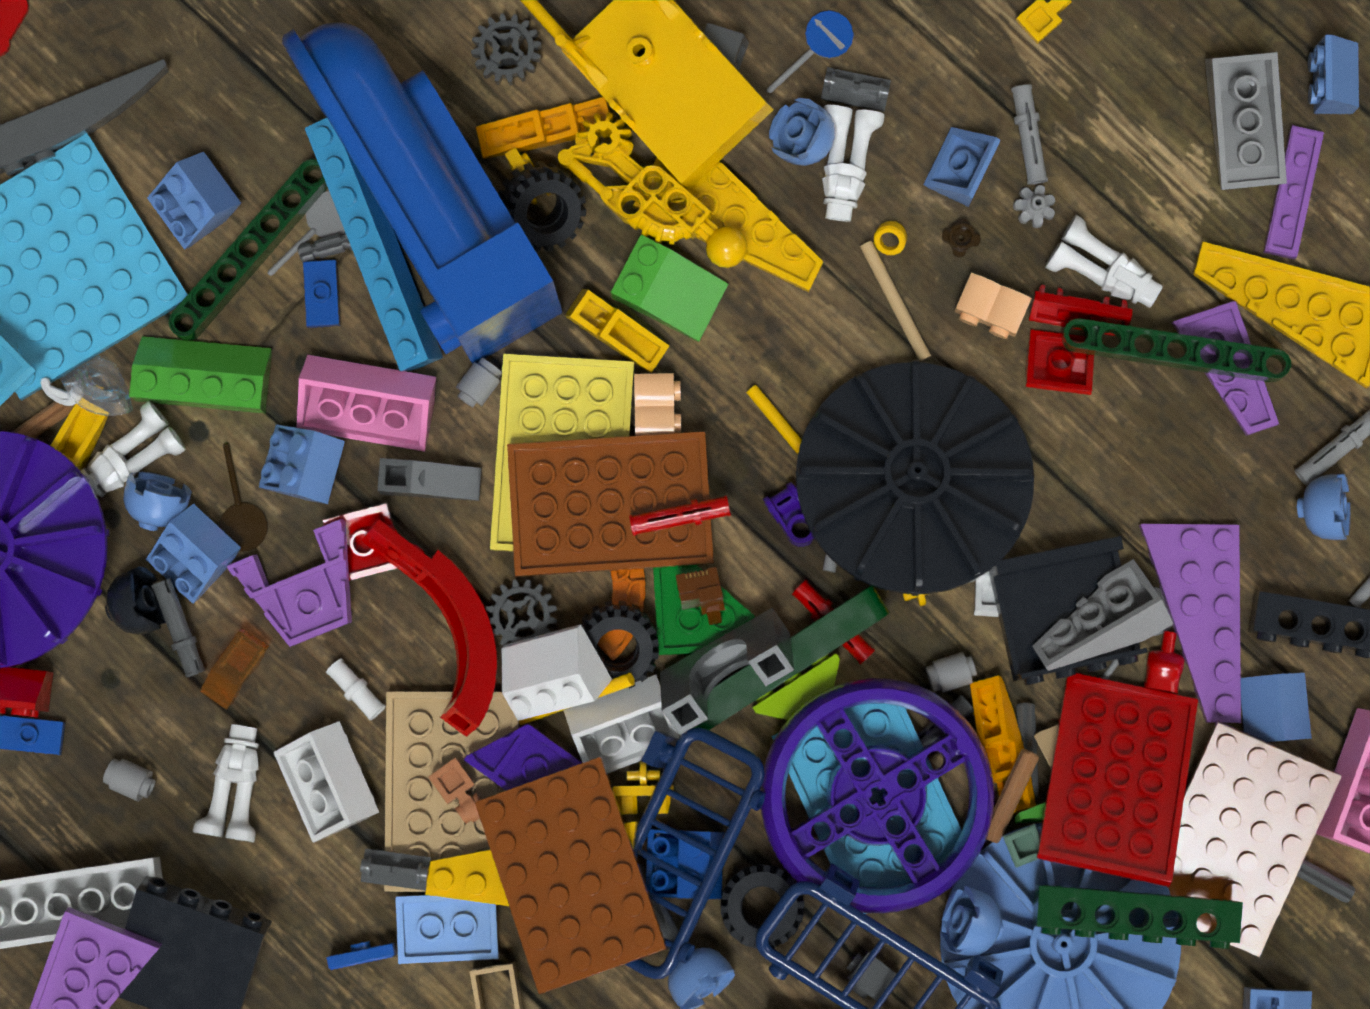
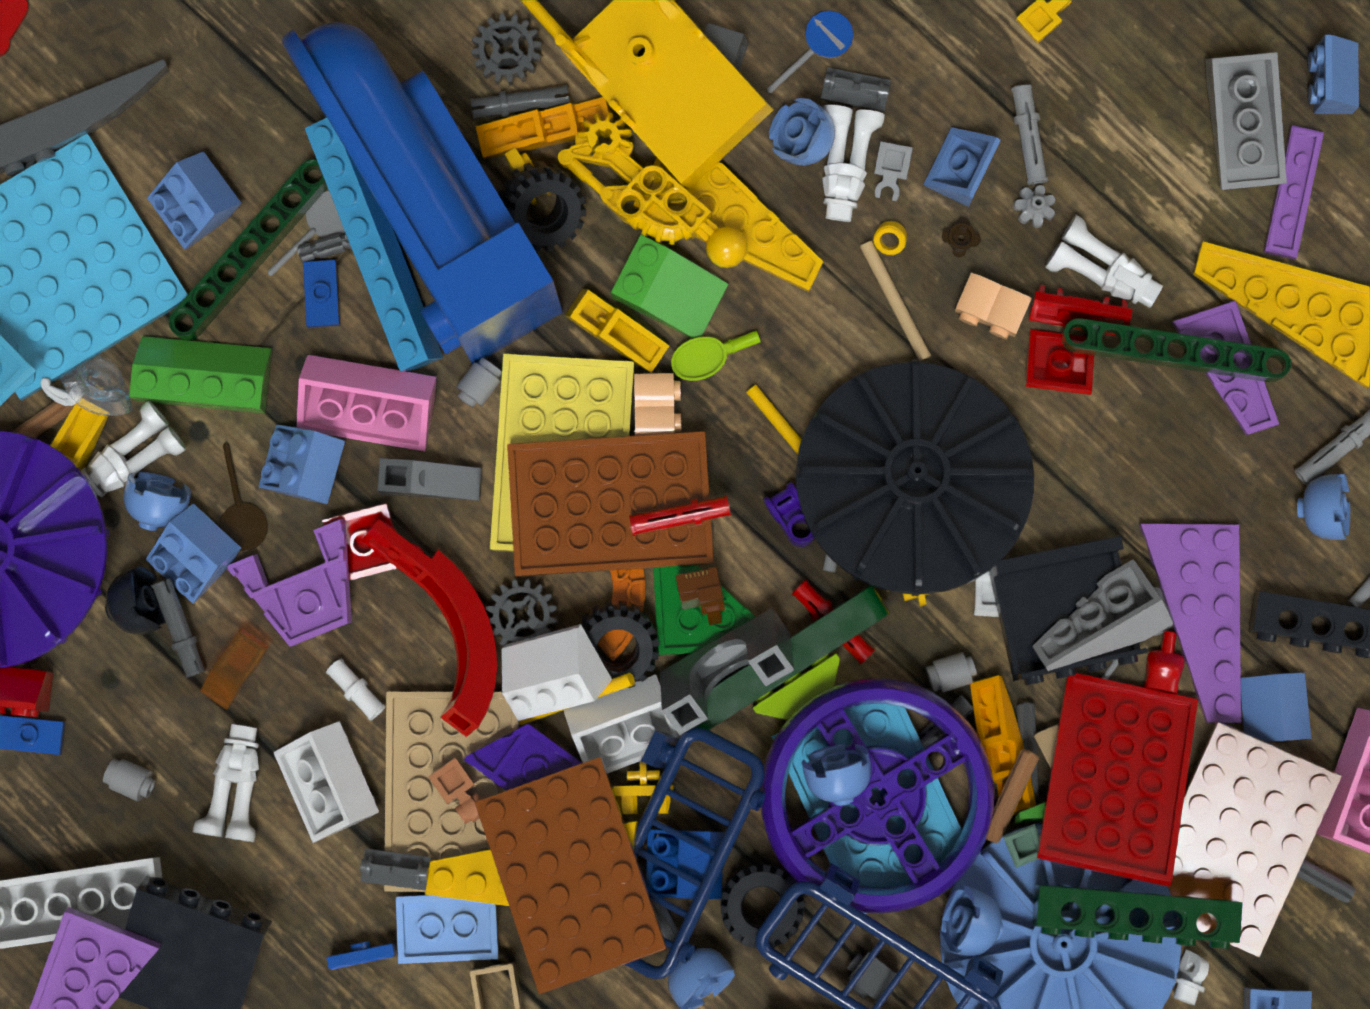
(519, 101): none -> dark grey pin
(707, 355): none -> lime piece
(838, 773): none -> medium blue cylinder
(893, 163): none -> light grey plate
(1189, 978): none -> white piece

